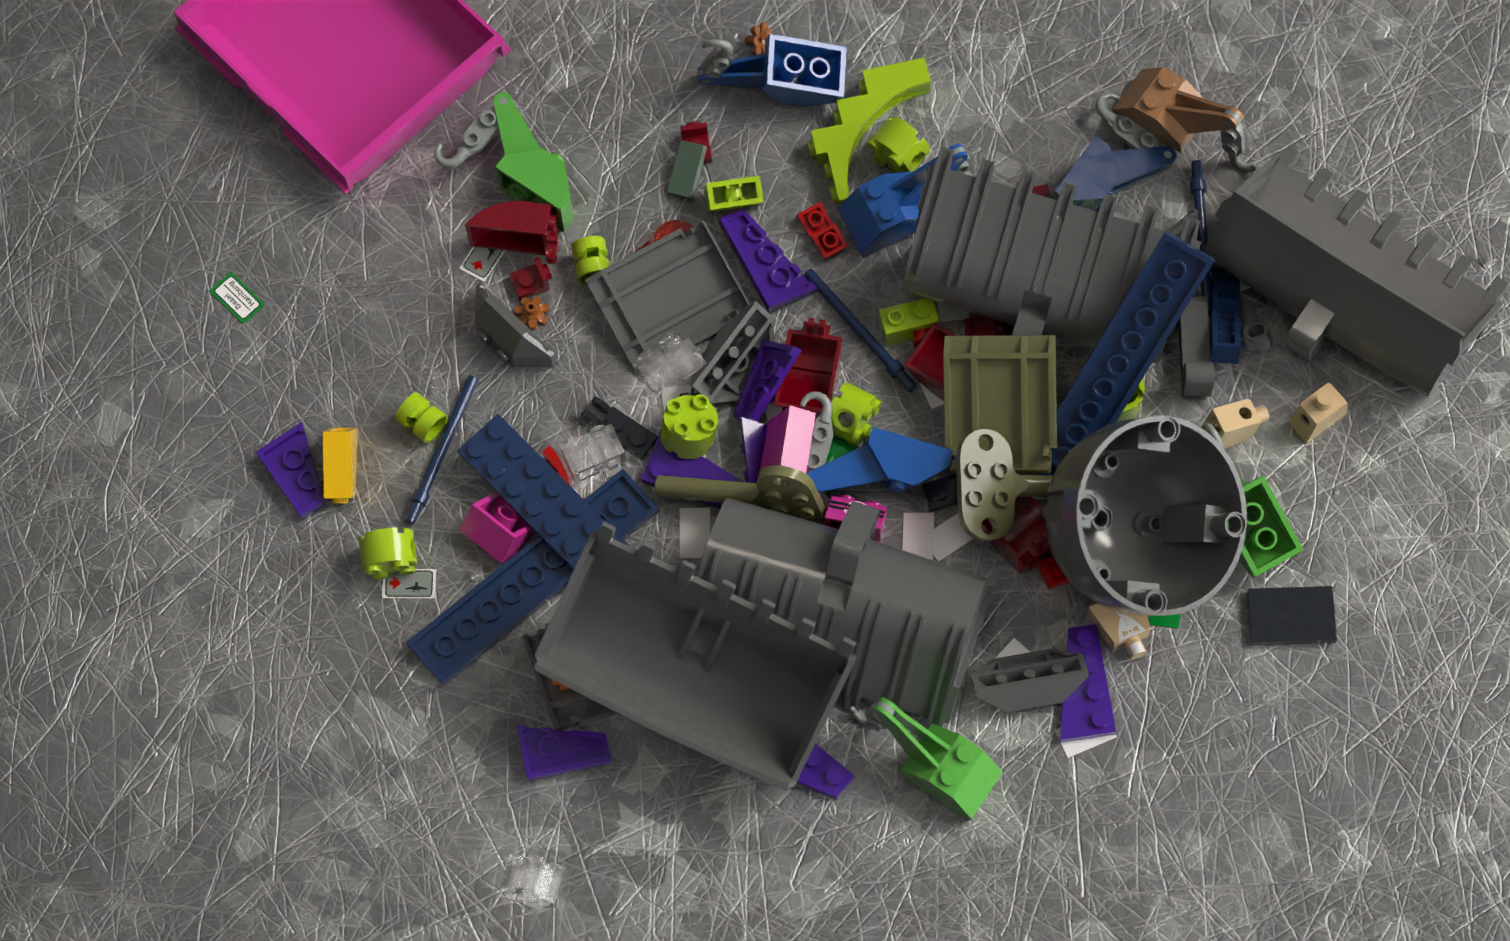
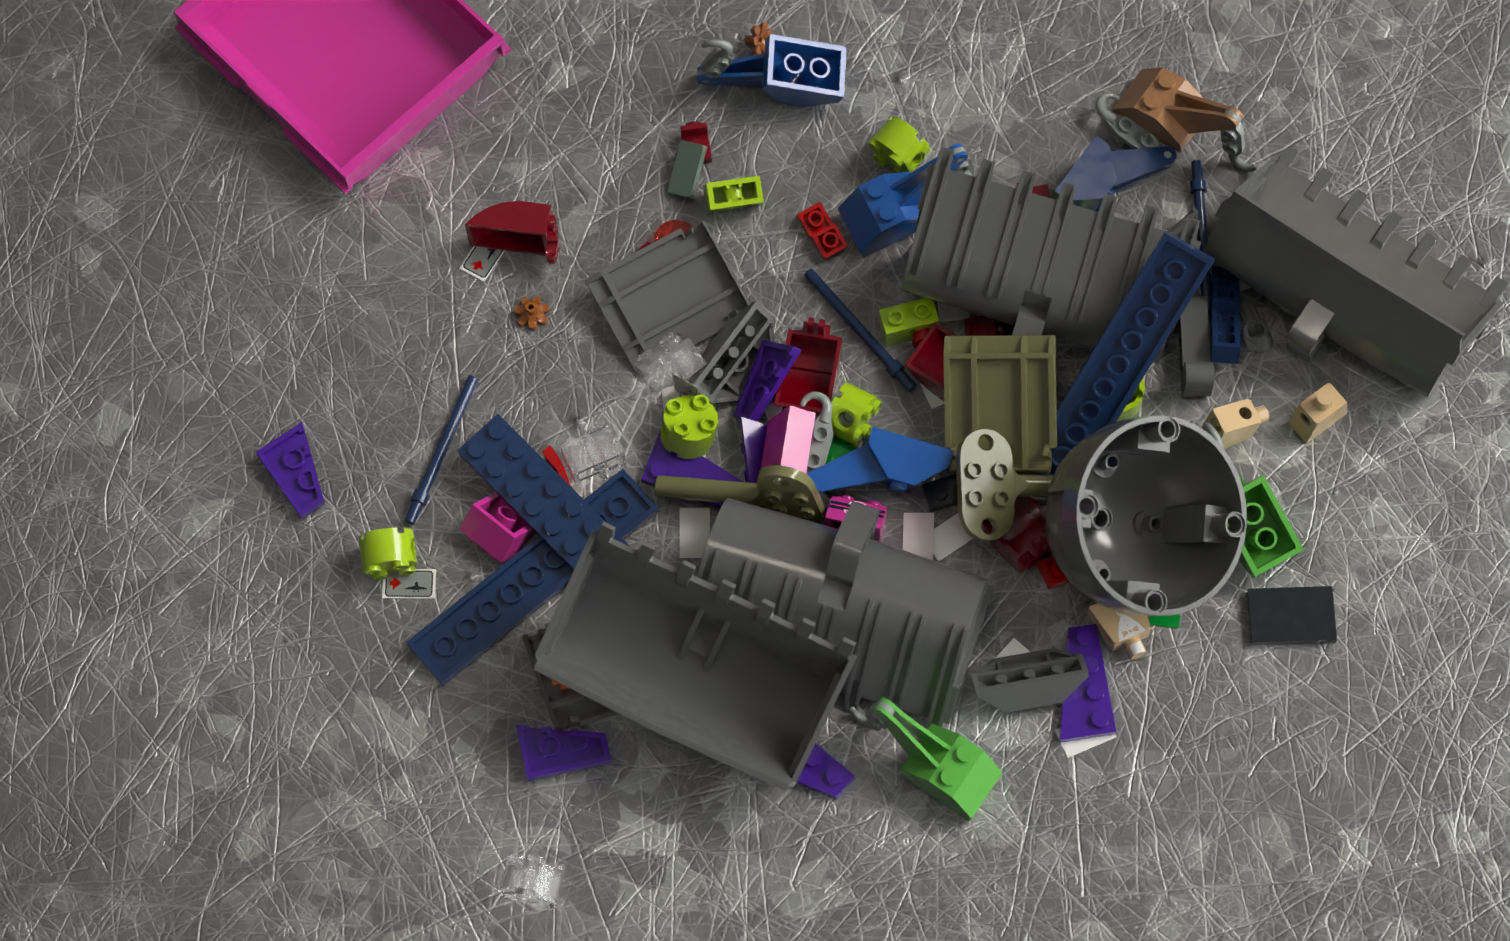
(237, 297): sticker -> none
(340, 463): yellow slope -> none
(418, 415): lime wheel -> none
(508, 334): dark grey wedge -> none
(526, 169): bright green slope -> none
(531, 279): dark red bracket -> none
(590, 256): lime wheel -> none
(631, 434): black hinge -> none
(684, 387): none -> sticker
(770, 272): dark purple wing -> none
(879, 92): lime arch -> none

